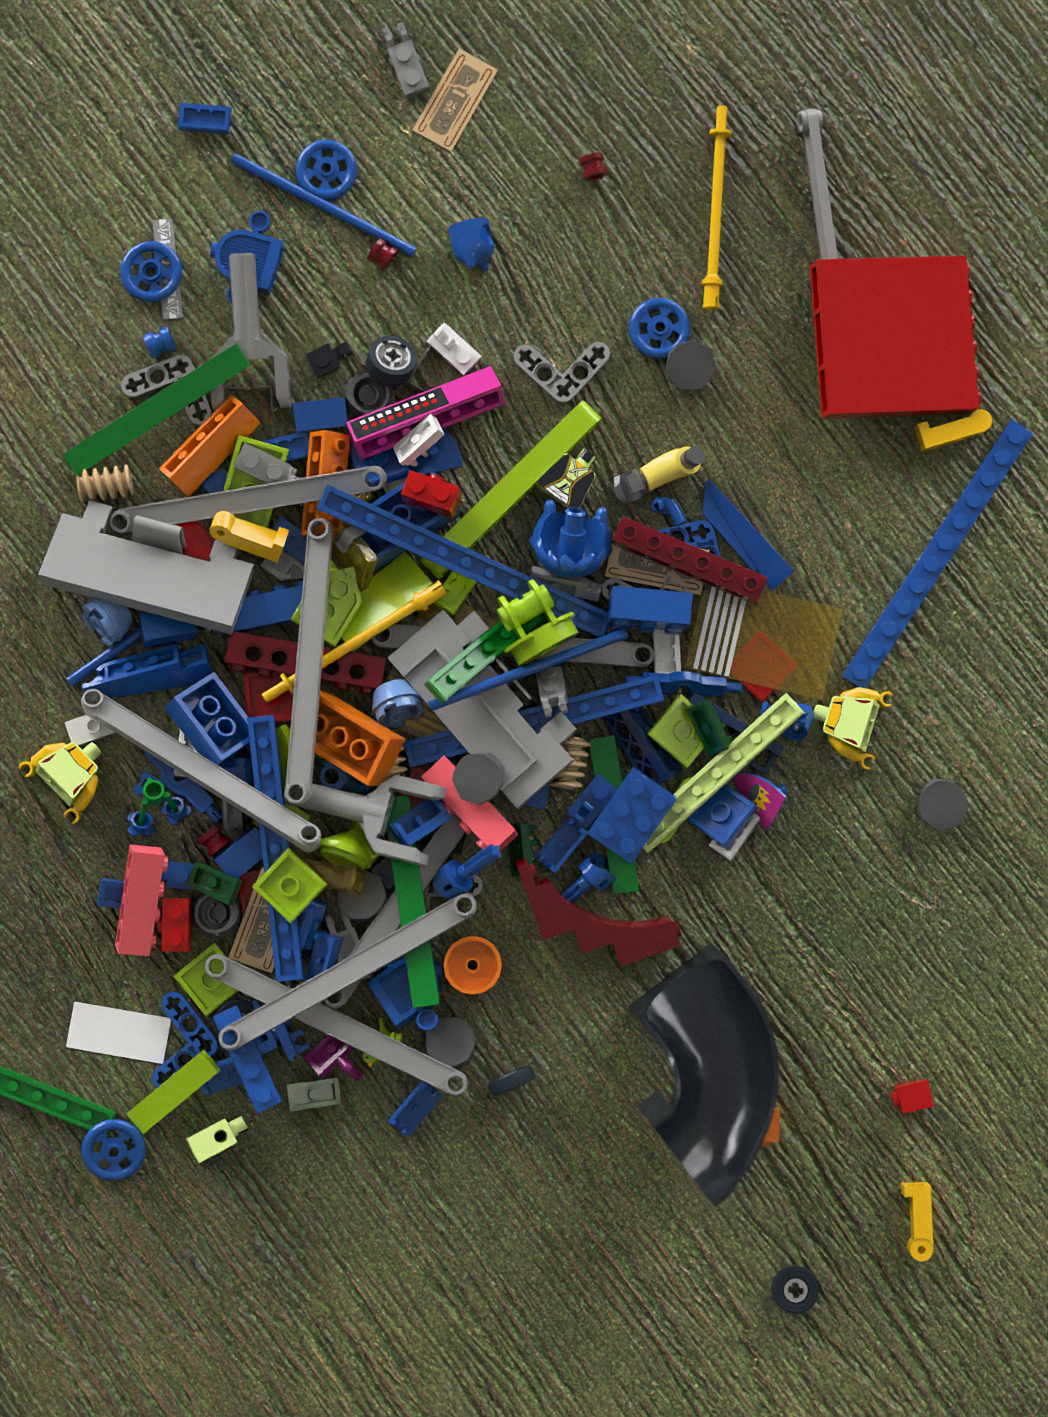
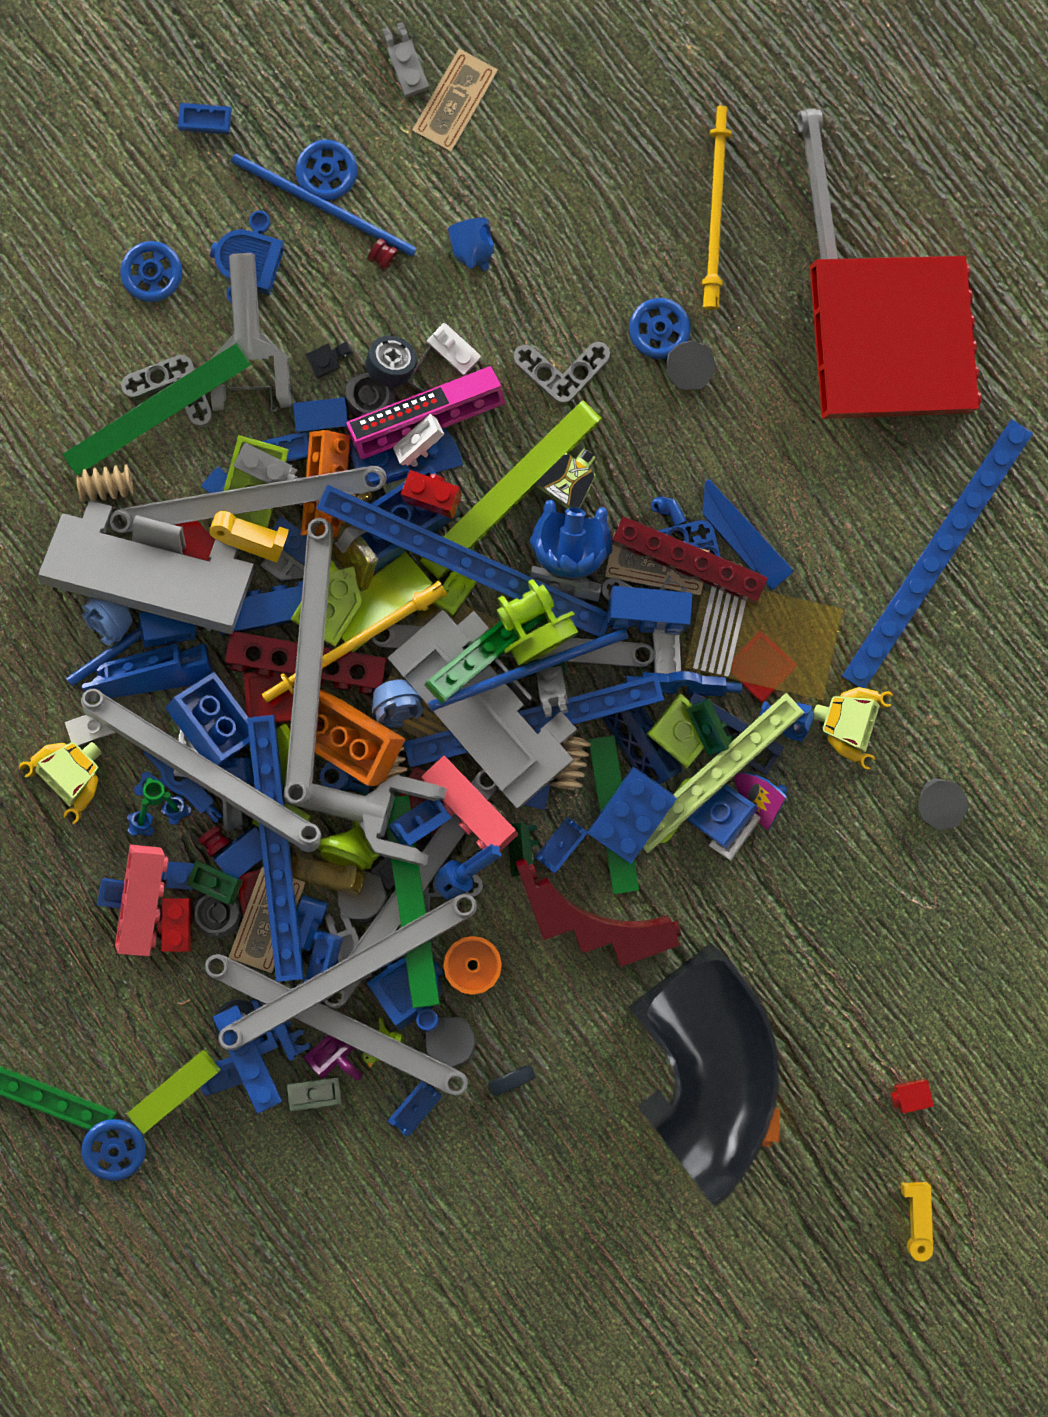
(118, 1032): white sticker -> none
(160, 342): blue wheel -> none
(164, 234): light grey sticker -> none
(193, 1047): blue beam -> none
(201, 987): lime tile -> none
(204, 1144): yellowish green torso -> none
(209, 445): orange brick -> none
(289, 885): lime tile -> none
(478, 777): dark grey hat -> none
(591, 801): blue plate -> none
(593, 166): dark red wheel -> none
(594, 875): blue piece -> none
(662, 470): piece -> none
(785, 1299): black bush -> none
(952, 432): yellow leg -> none

